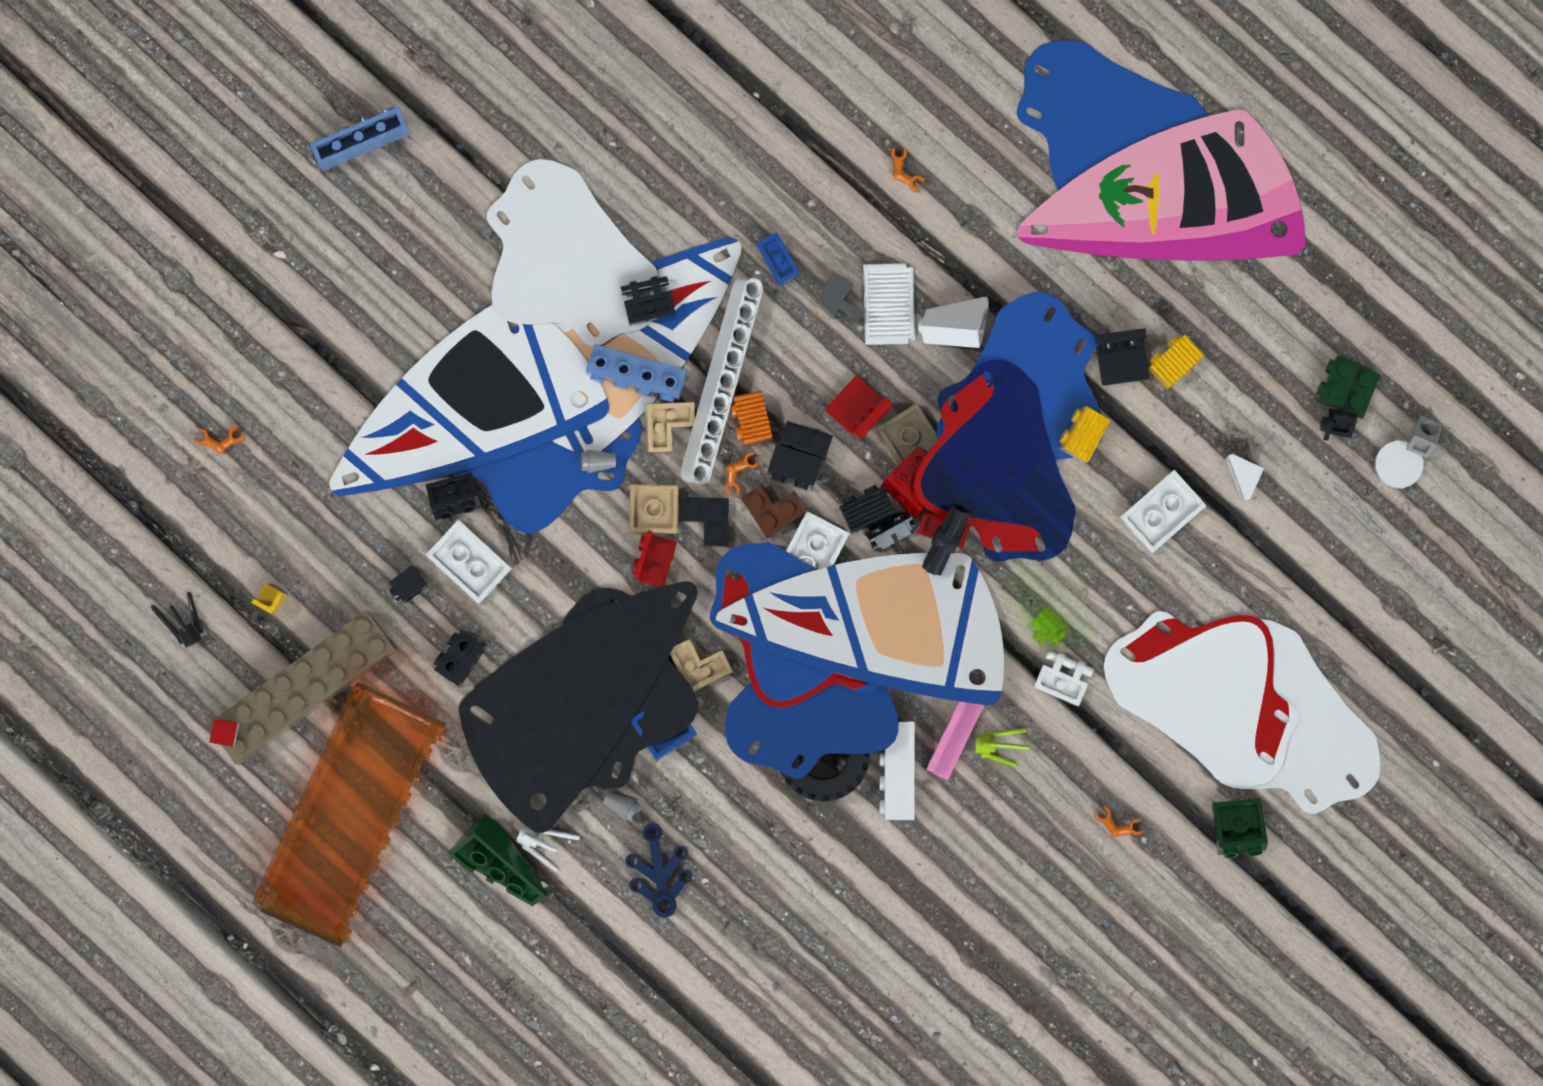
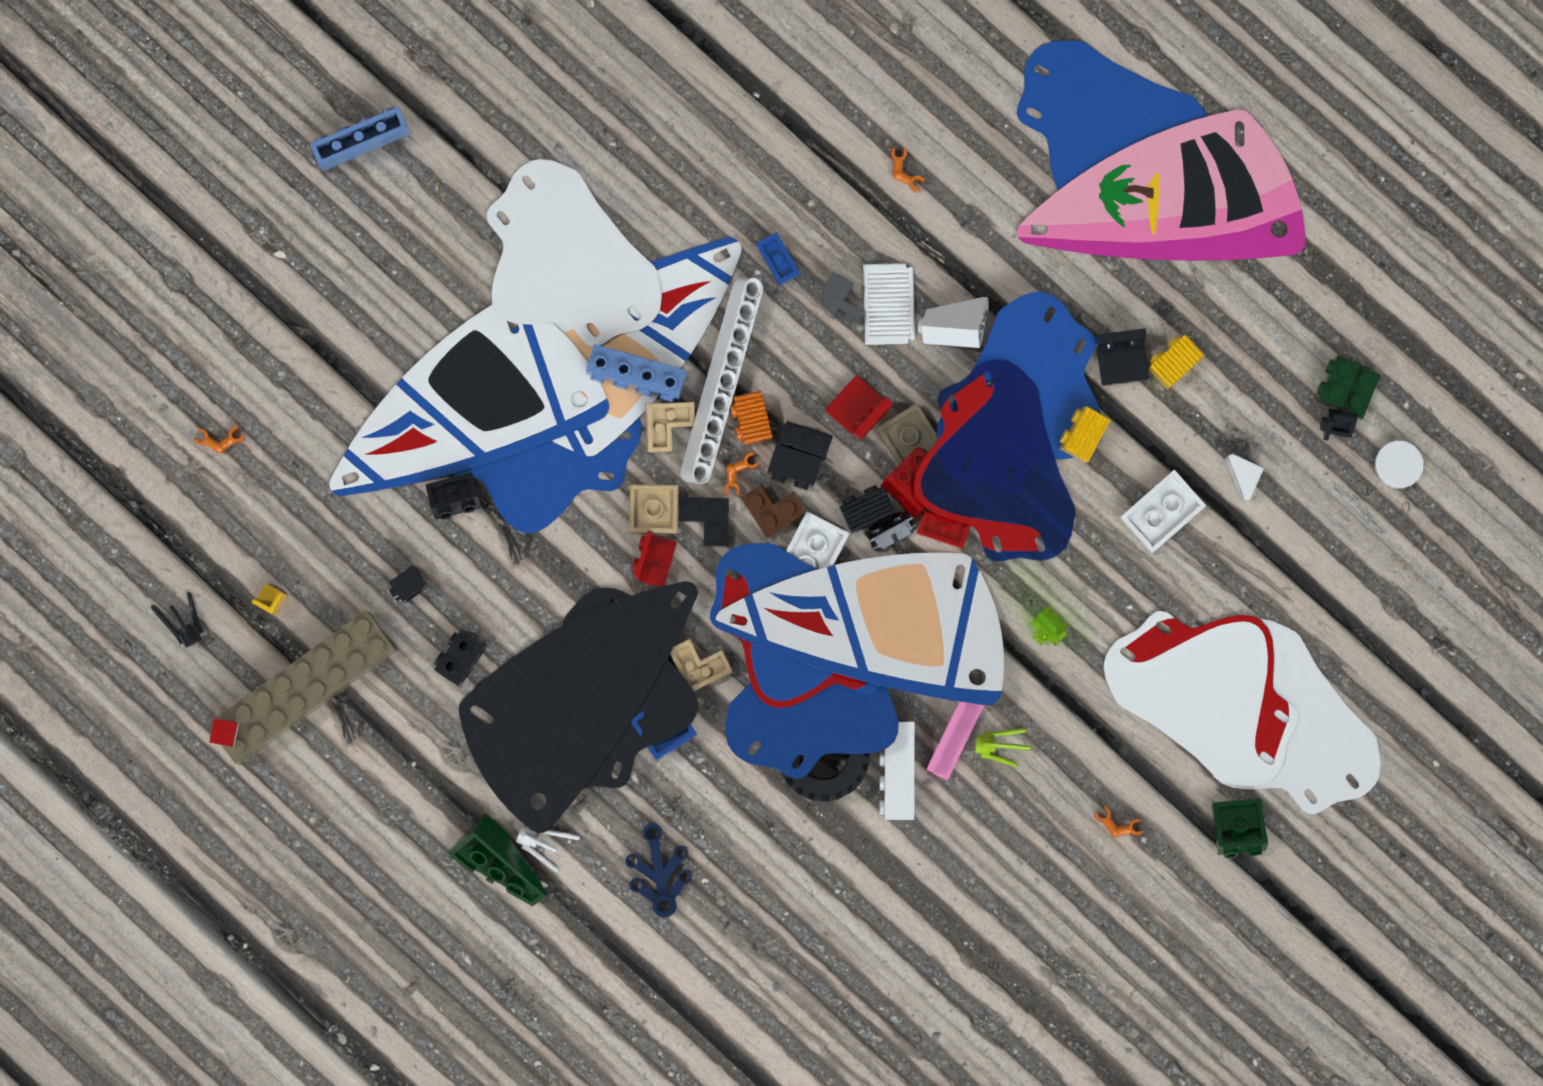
(347, 814): clear orange windscreen -> none
(468, 562): white plate -> none
(596, 461): light grey cone -> none
(623, 806): light grey cone -> none
(648, 307): black plate -> none
(946, 539): black piece -> none
(1062, 685): white plate -> none
(1424, 436): light grey brick -> none

